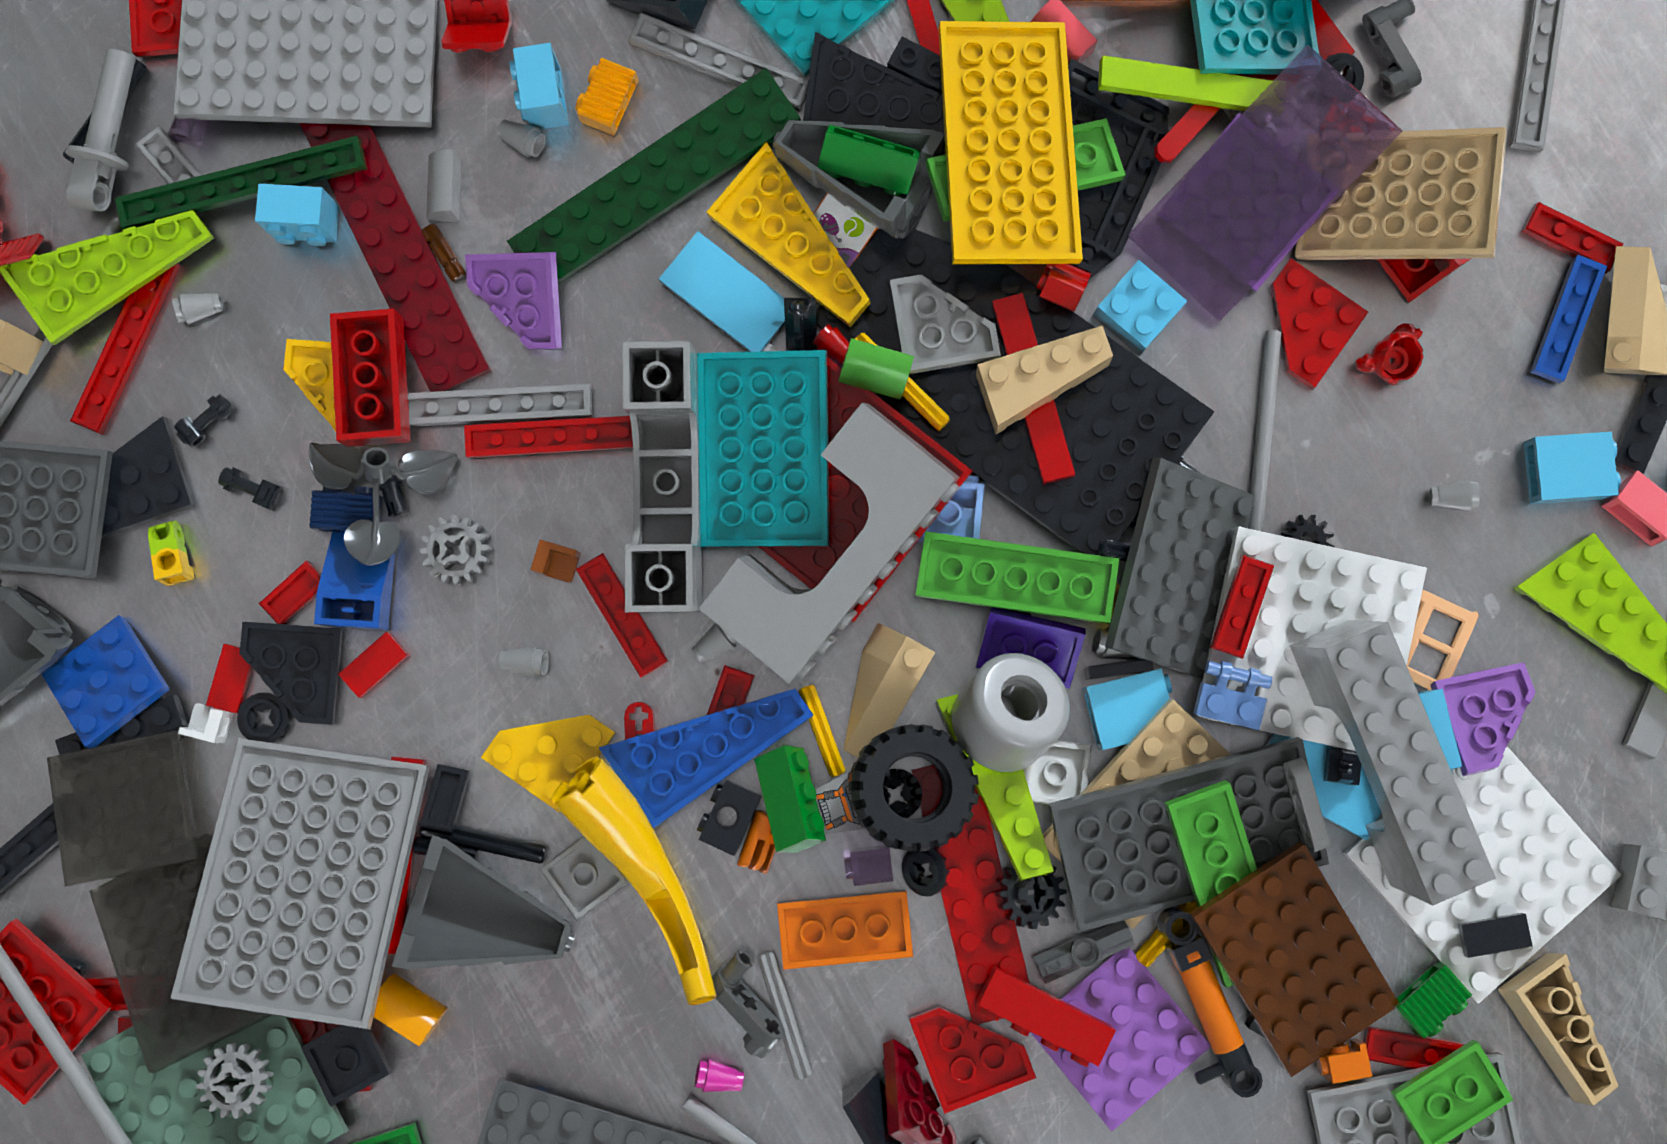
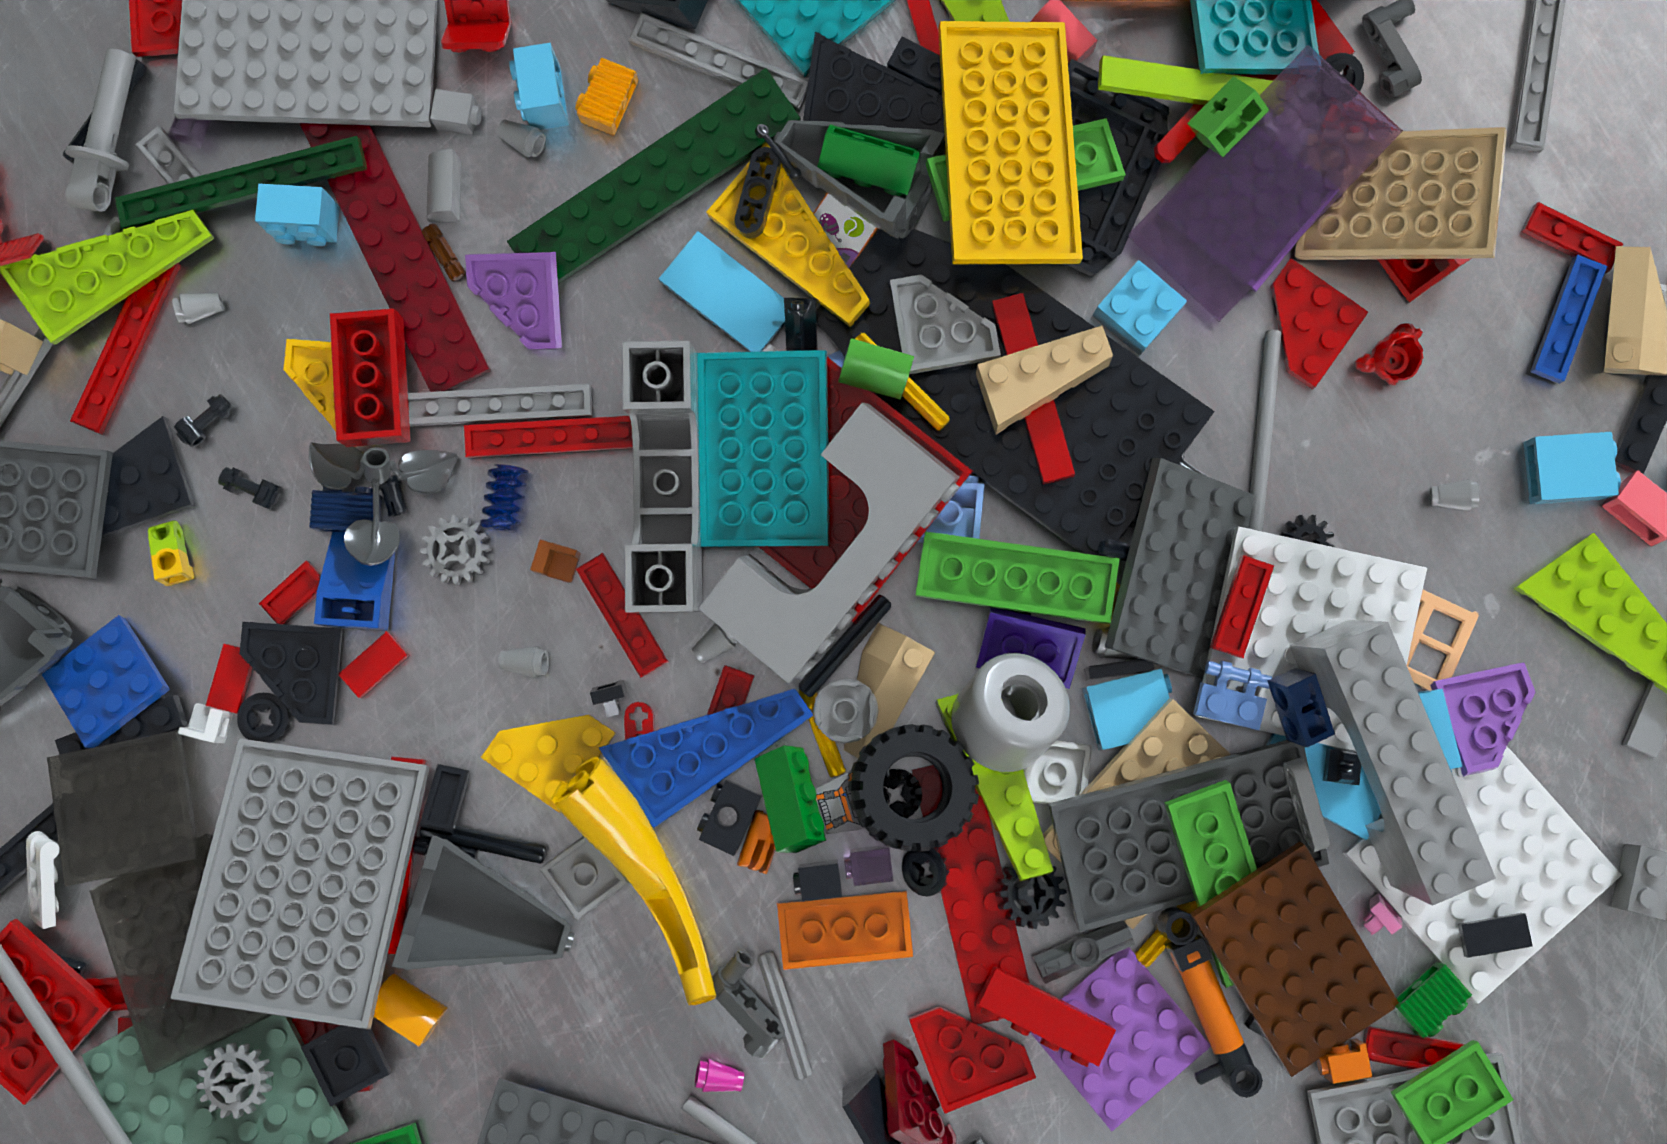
(41, 879): none -> white plate
(455, 112): none -> light grey brick
(503, 498): none -> clear blue piece
(609, 696): none -> black tile
(743, 211): none -> black beam
(762, 132): none -> black hinge
(818, 880): none -> black brick
(833, 342): red cone -> none
(844, 645): none -> black axle
(845, 710): none -> light grey tile
(1063, 285): red brick -> none
(1228, 116): none -> bright green brick
(1301, 707): none -> dark blue brick
(1382, 915): none -> bright pink tile
(1556, 1021): tan wedge -> none

